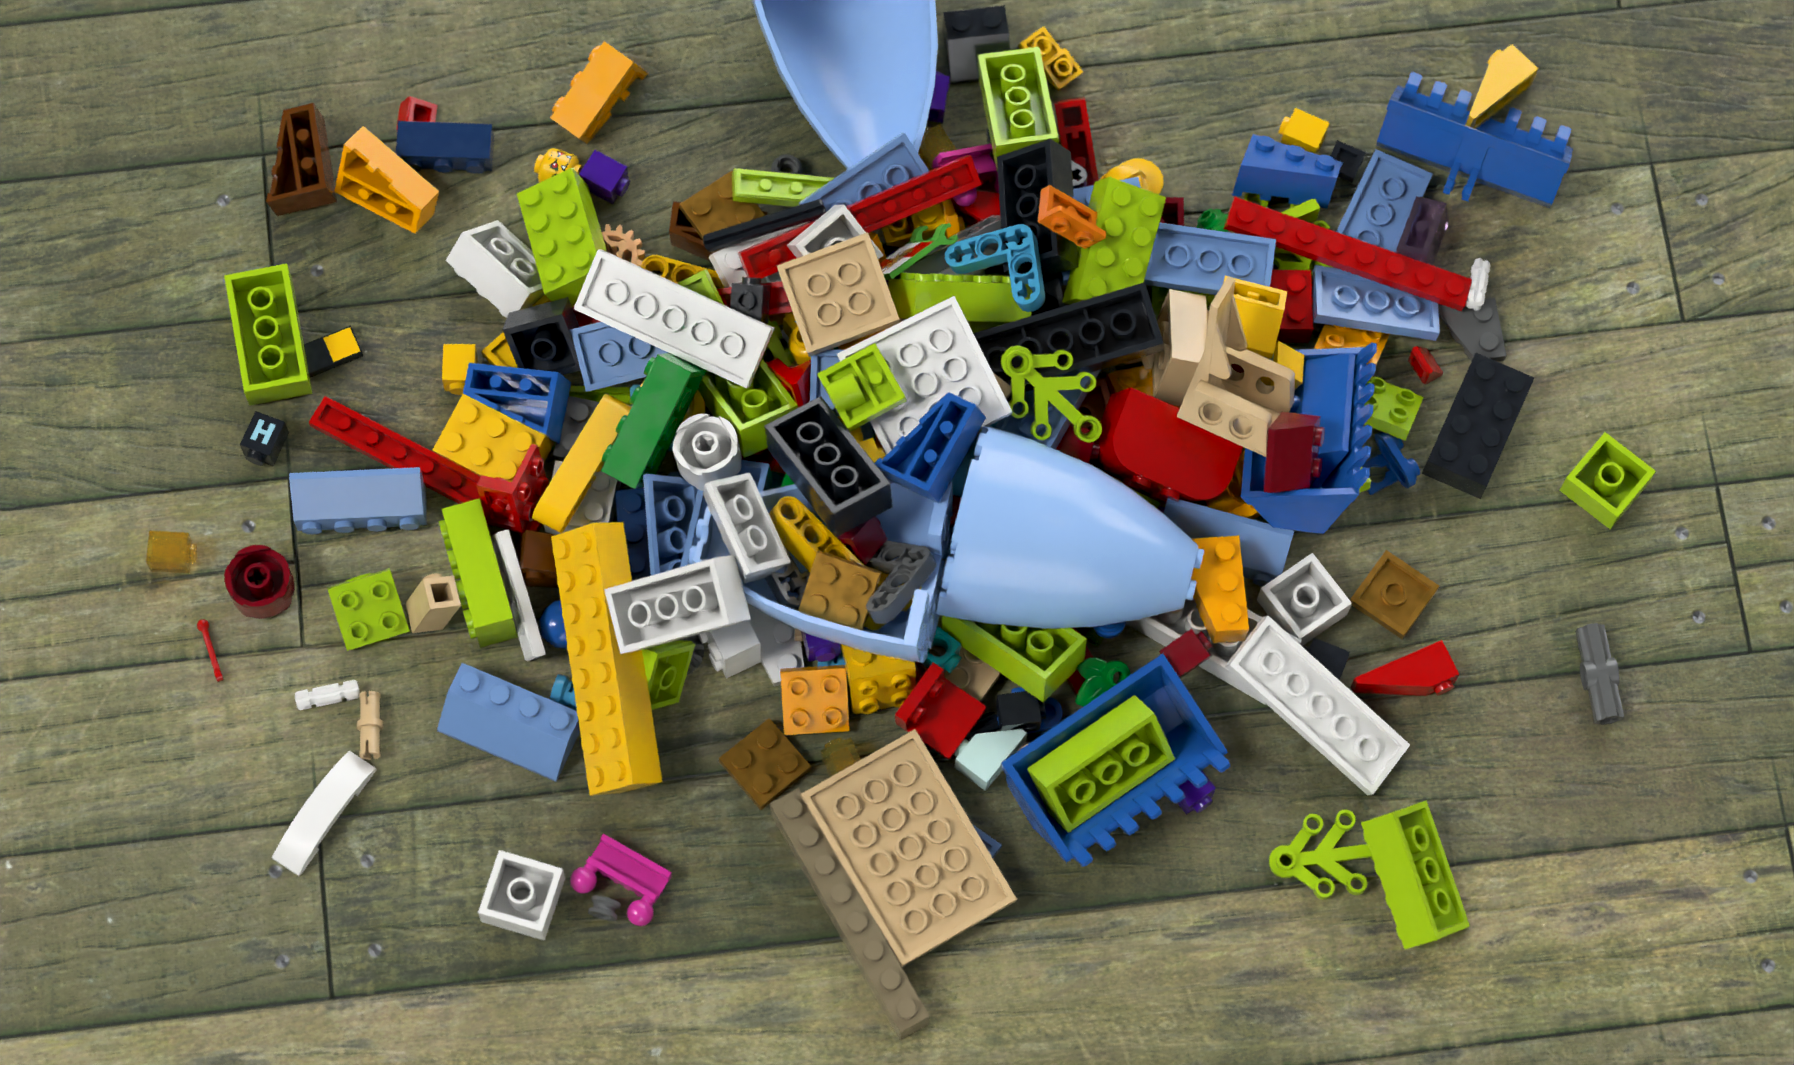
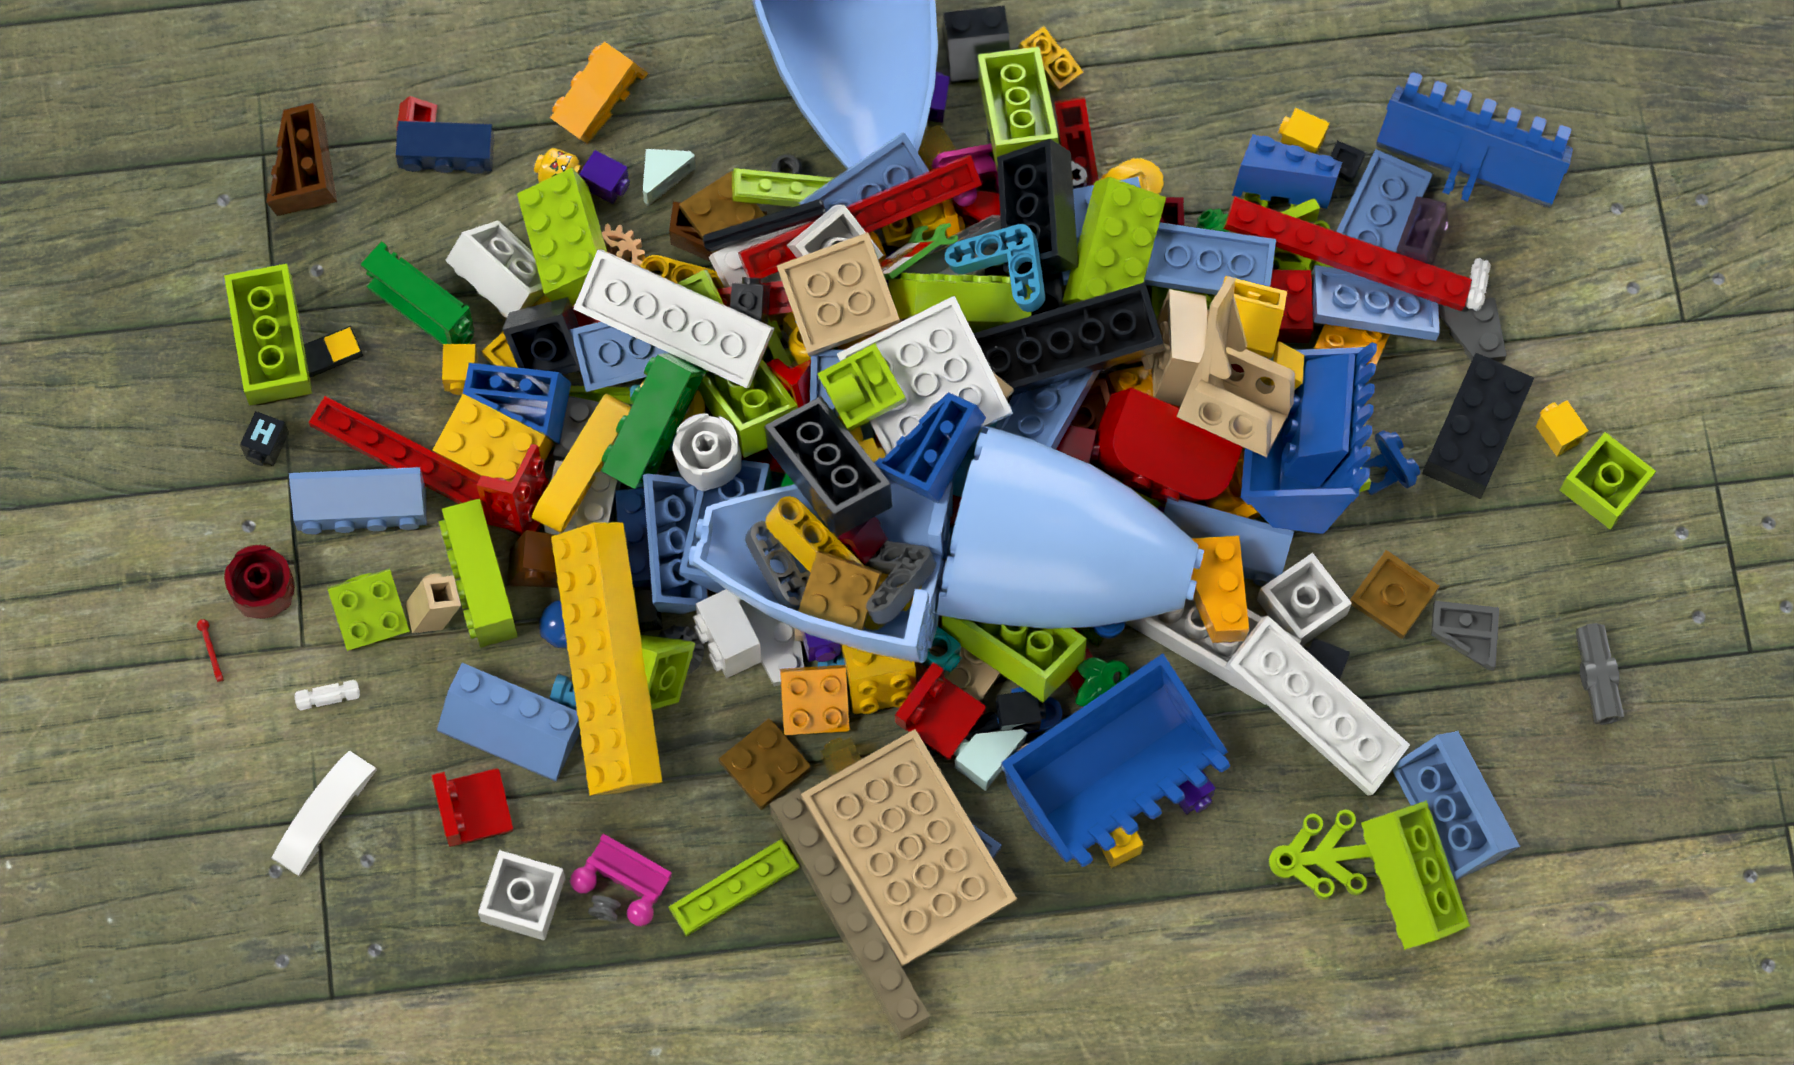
(170, 552): clear yellow brick -> none
(370, 725): tan pin -> none
(384, 182): light orange wedge -> none
(418, 297): none -> green door
(472, 806): none -> red bracket
(517, 596): white tile -> none
(664, 170): none -> light aqua slope
(677, 604): white brick -> none
(734, 887): none -> lime tile
(745, 526): white slope -> none
(1046, 390): lime plant -> none
(1069, 218): orange bracket -> none
(1101, 763): lime brick -> none
(1125, 849): none -> yellow brick
(1187, 652): dark red brick -> none
(1293, 452): dark red slope -> none
(1392, 408): lime plate -> none
(1414, 674): red slope -> none
(1424, 364): red slope -> none
(1459, 801): none -> medium blue slope
(1468, 630): none -> dark grey wing
(1504, 80): yellow slope -> none
(1561, 427): none -> yellow brick

